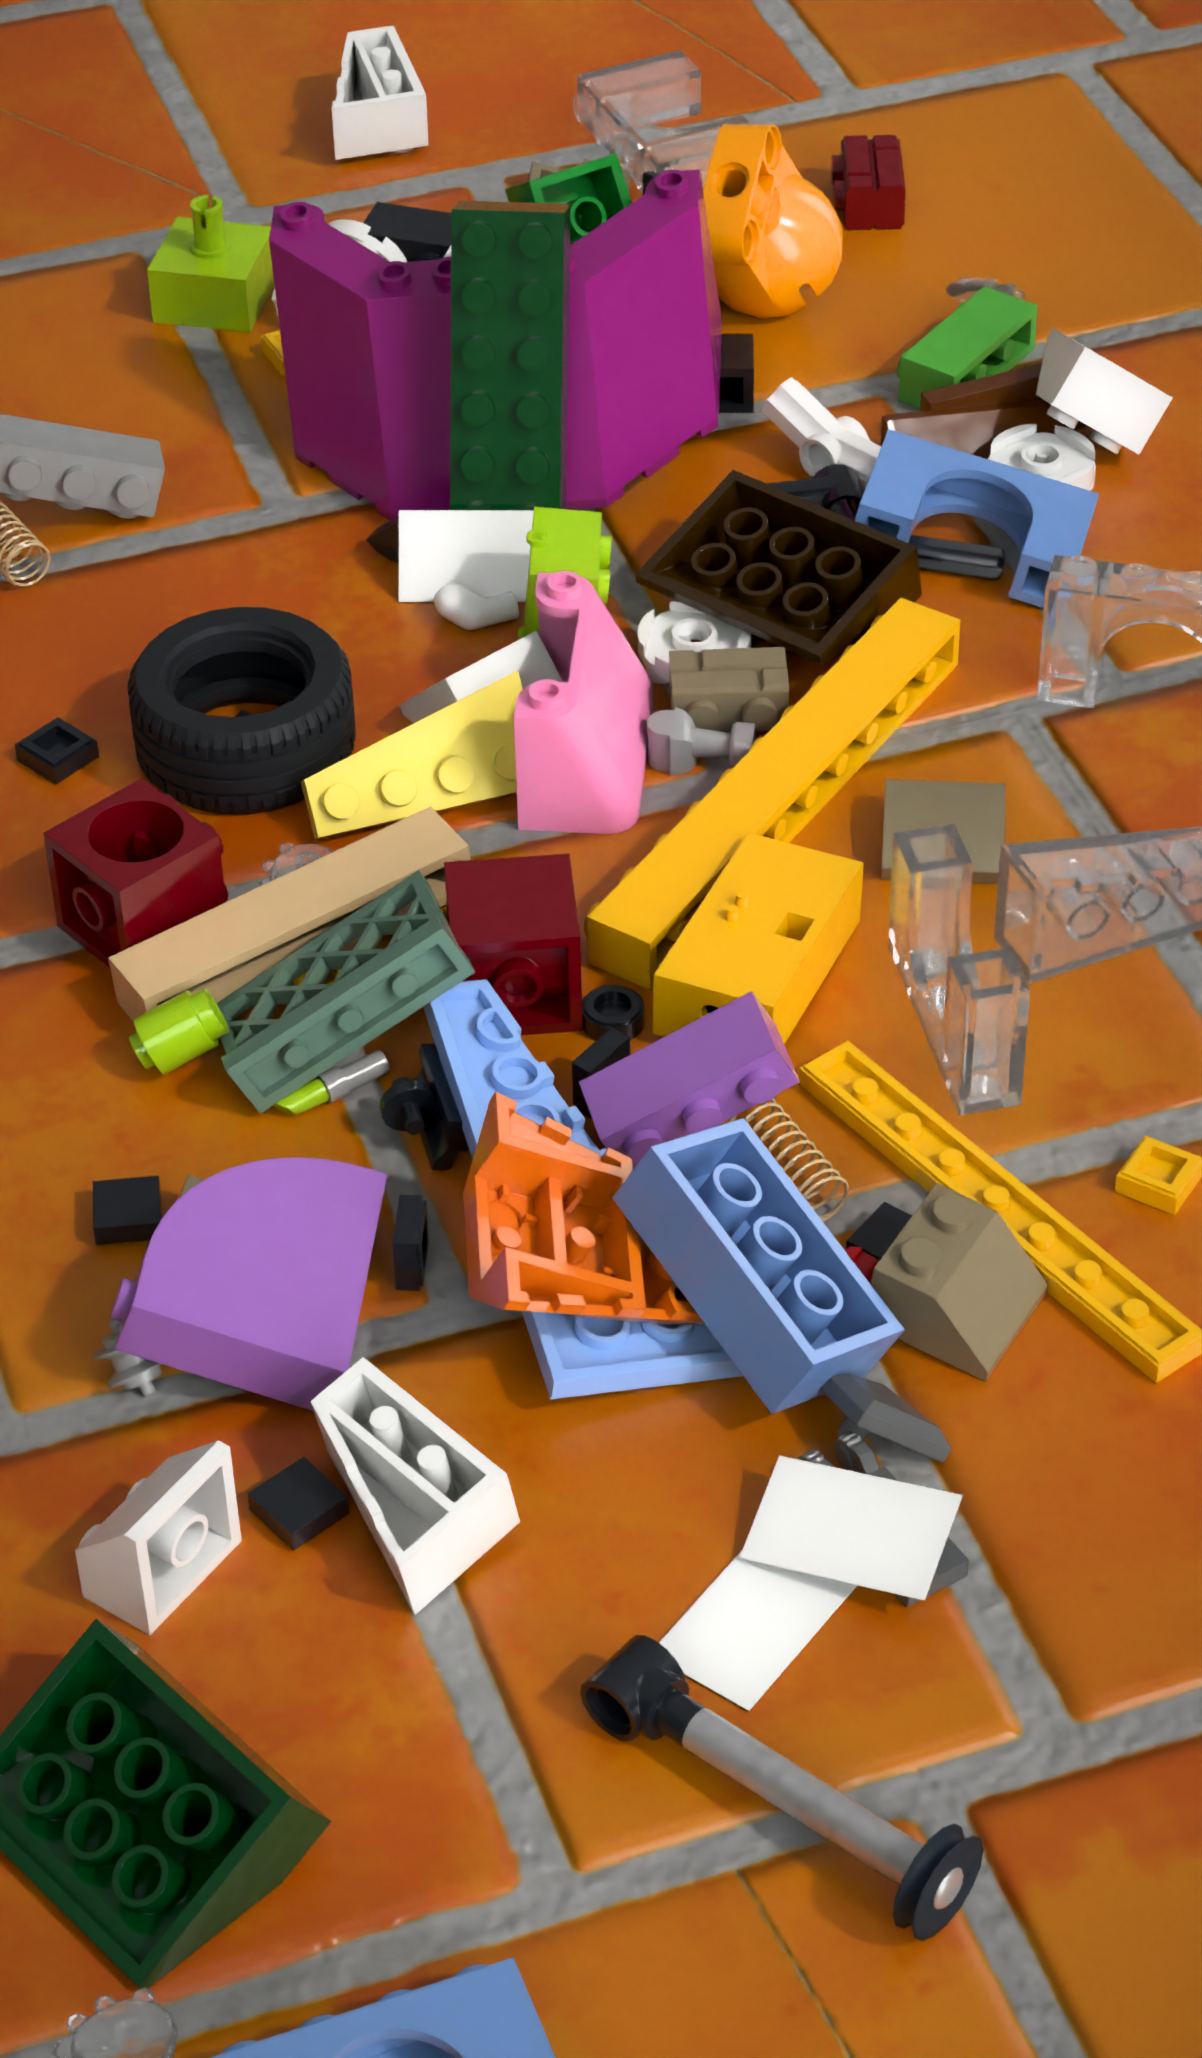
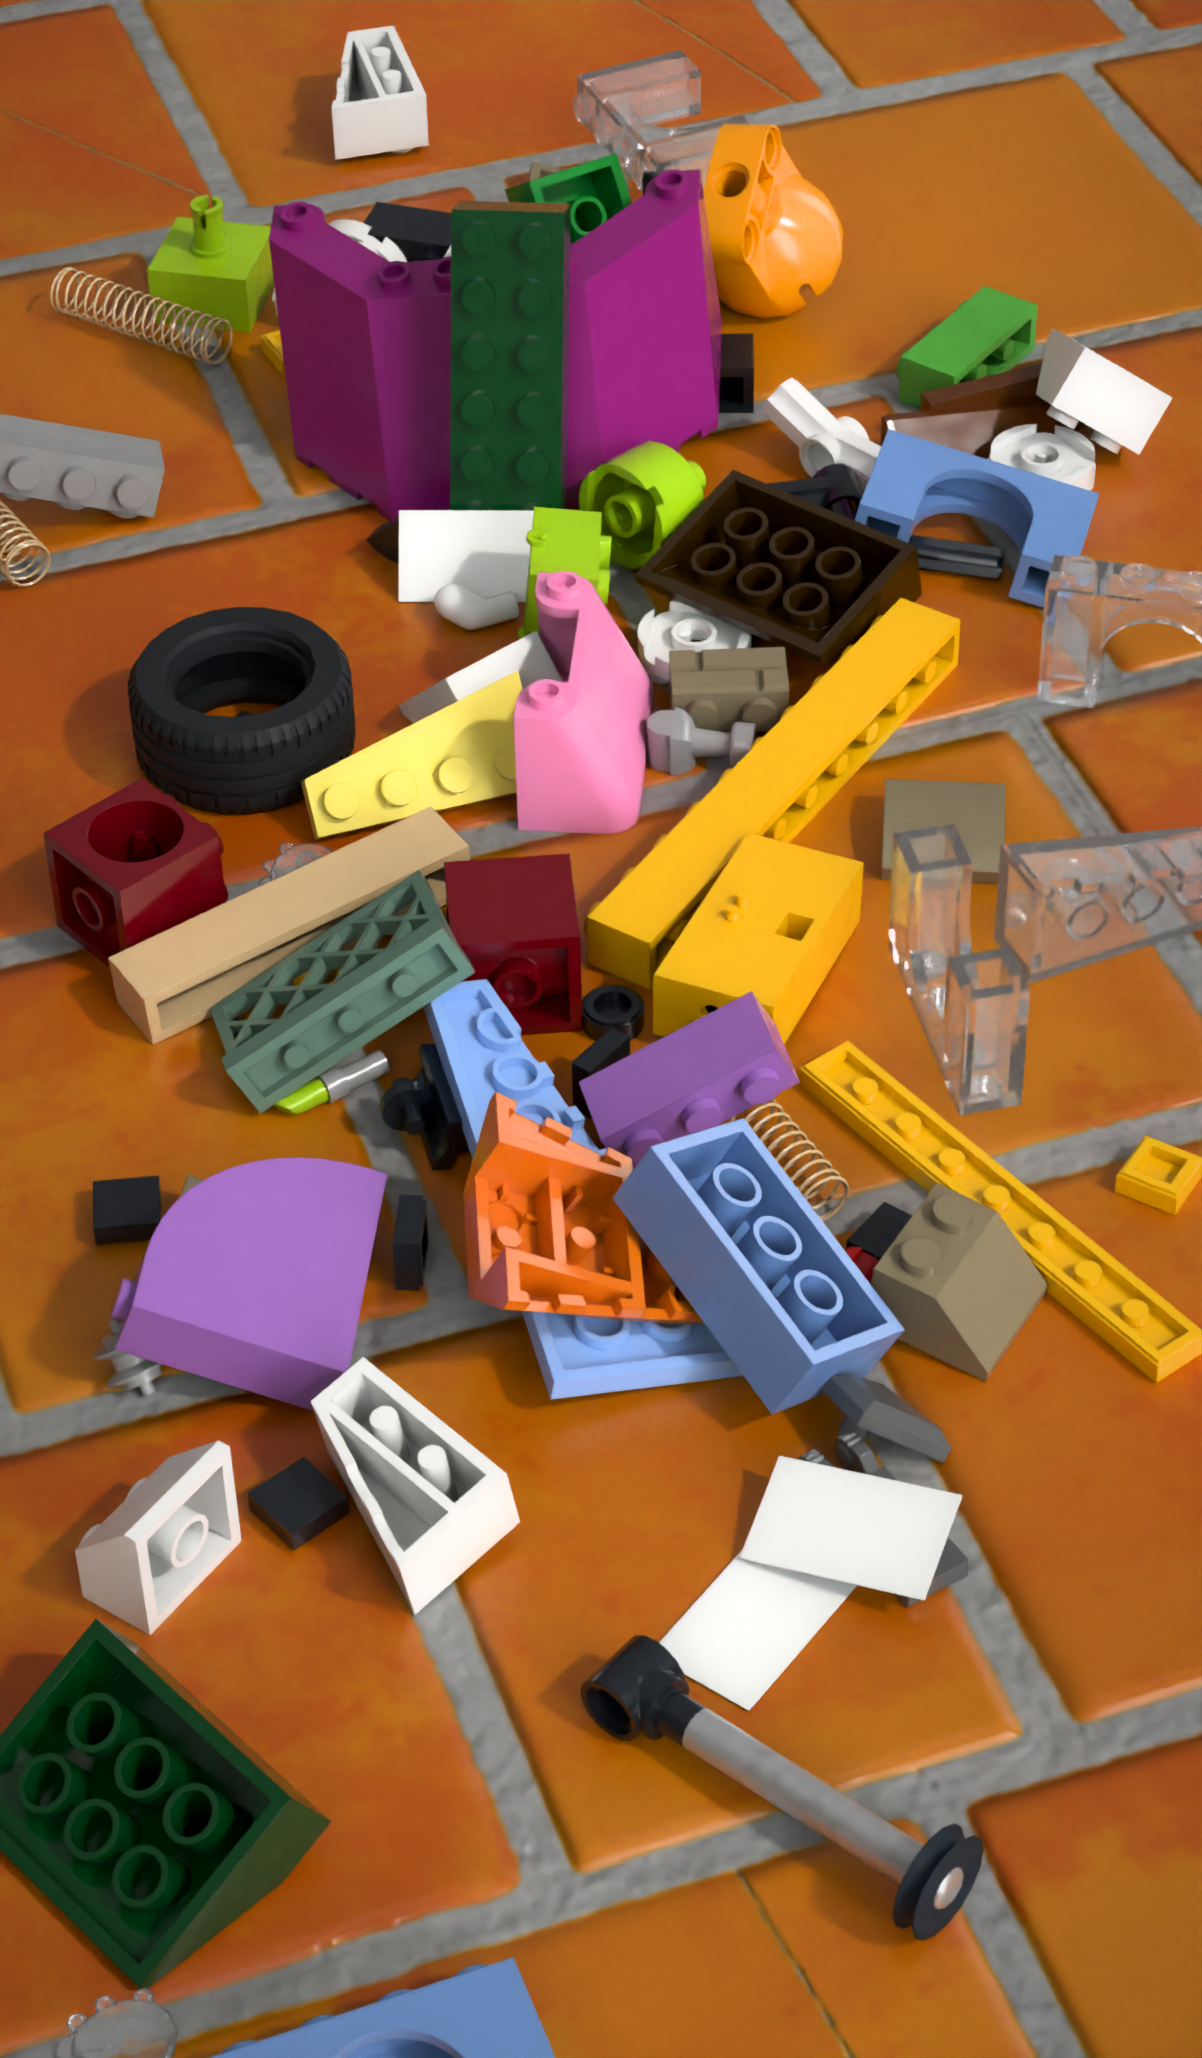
(56, 750): black tile -> none
(178, 1031): lime brick -> none
(205, 358): none -> tan piece
(642, 499): none -> lime brick
(869, 182): dark red brick -> none
(967, 287): clear piece -> none

